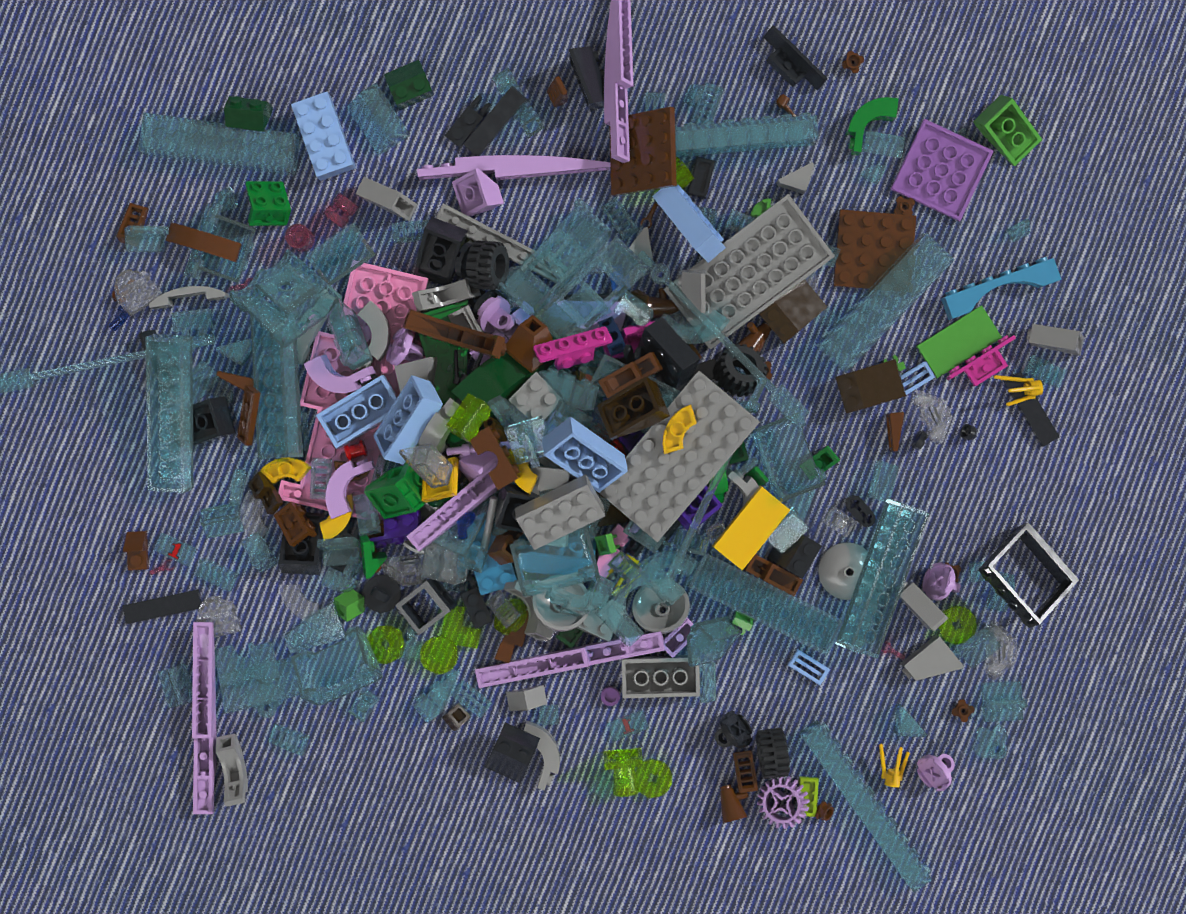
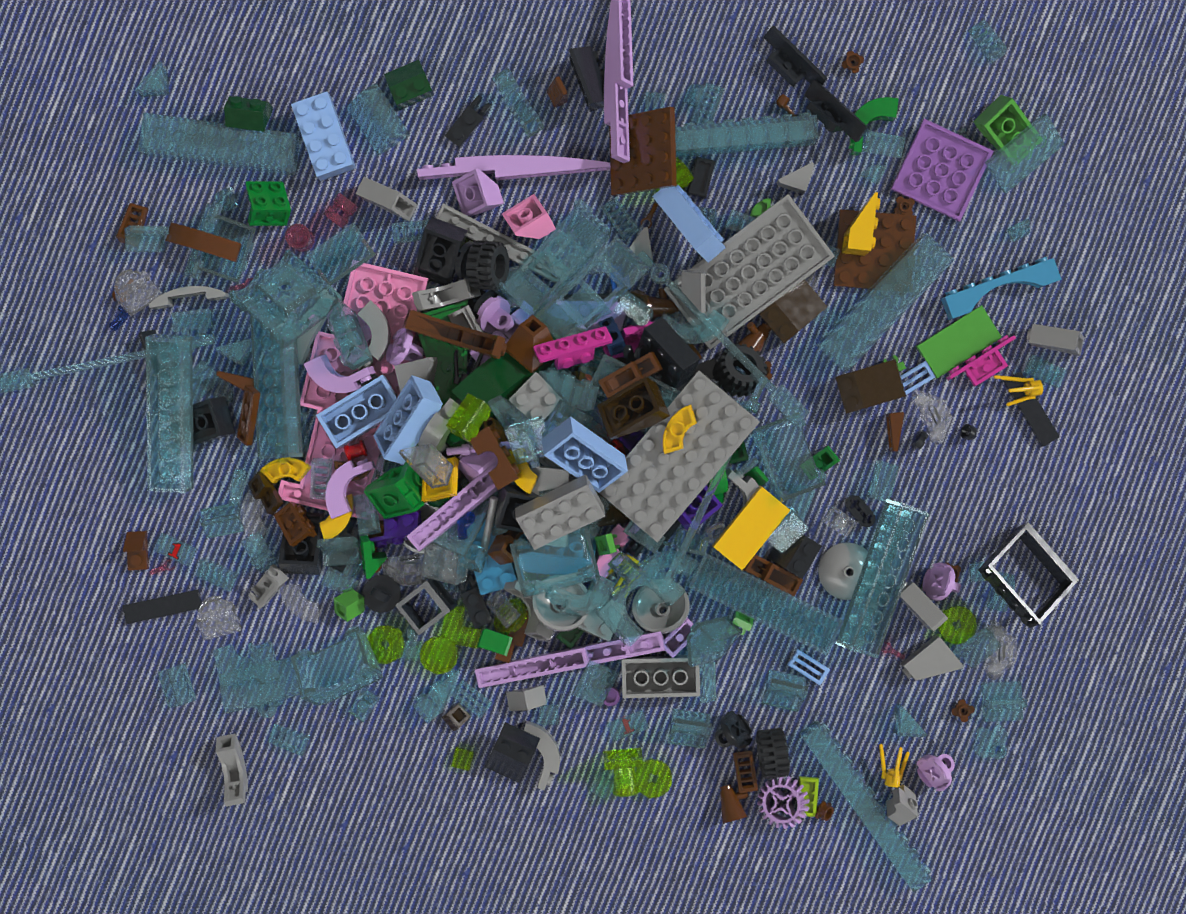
(155, 82): none -> clear light blue slope
(204, 717): lavender slope -> none
(268, 586): none -> light grey hinge
(316, 630): clear light blue wing -> none
(462, 758): none -> clear neon green tile
(494, 642): none -> green slope
(495, 121): black tile -> none
(529, 219): none -> bright pink slope
(595, 683): none -> clear light blue hinge
(689, 728): none -> clear light blue bracket
(784, 690): none -> clear light blue bracket
(833, 113): none -> black bracket
(859, 236): none -> yellow slope
(902, 806): none -> light grey brick
(987, 51): none -> clear light blue slope
(1024, 153): none -> clear light blue tile

